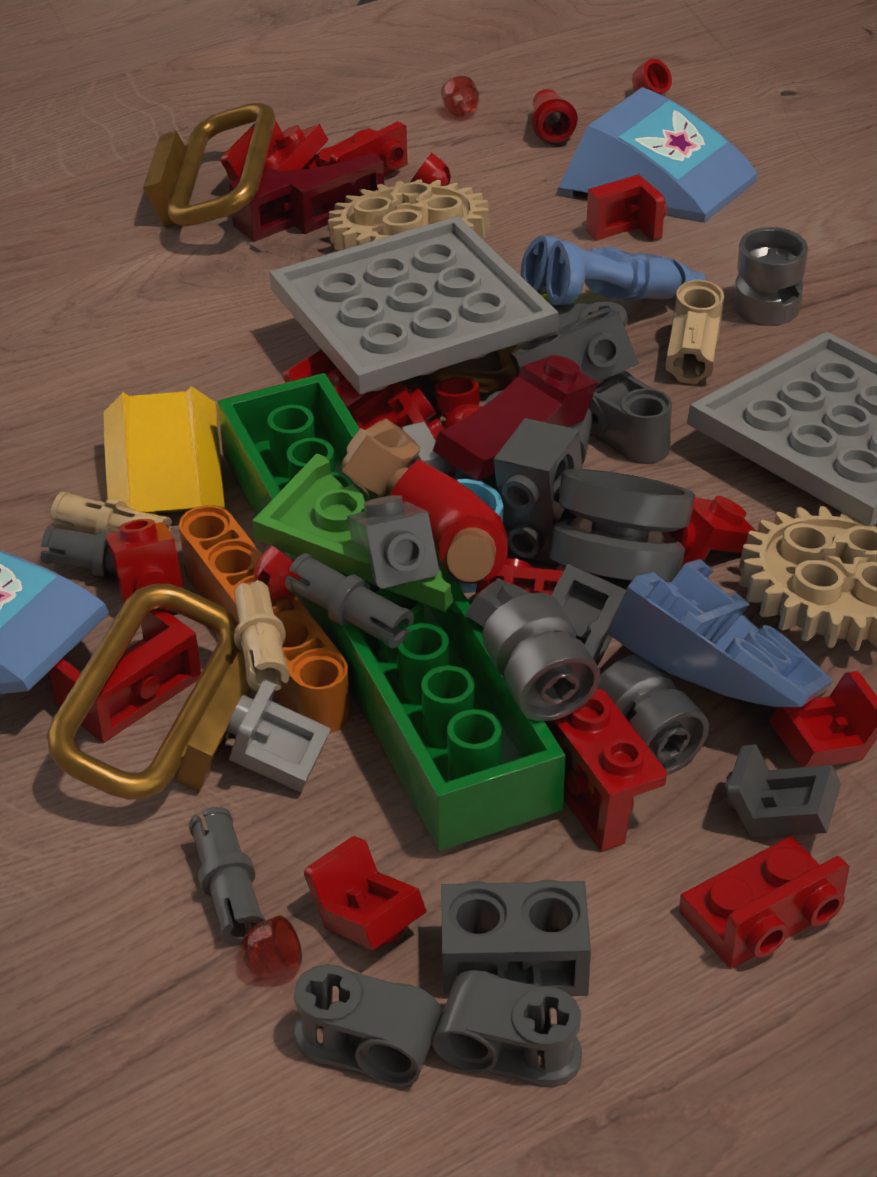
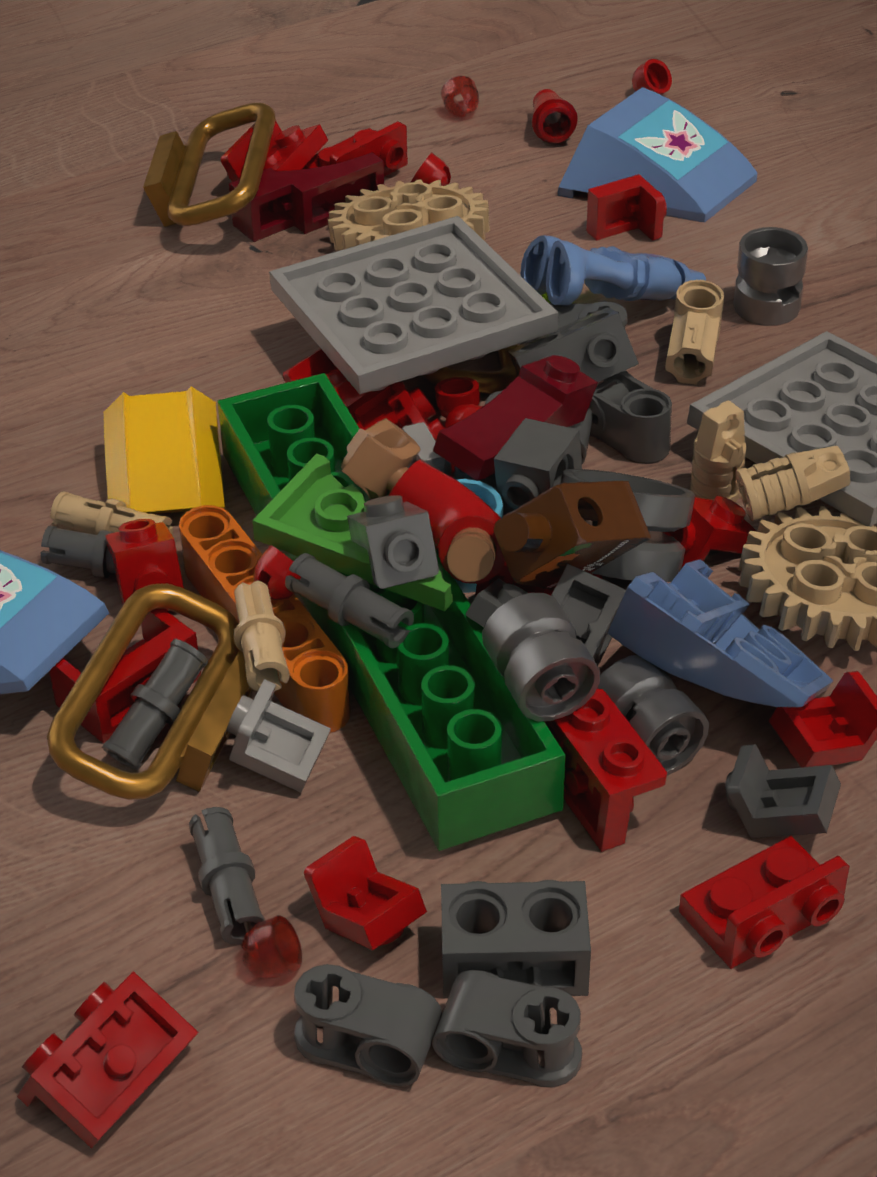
(108, 1059): none -> red bracket
(155, 704): none -> dark grey pin
(553, 531): none -> reddish brown torso
(719, 453): none -> tan hinge
(792, 481): none -> tan hinge

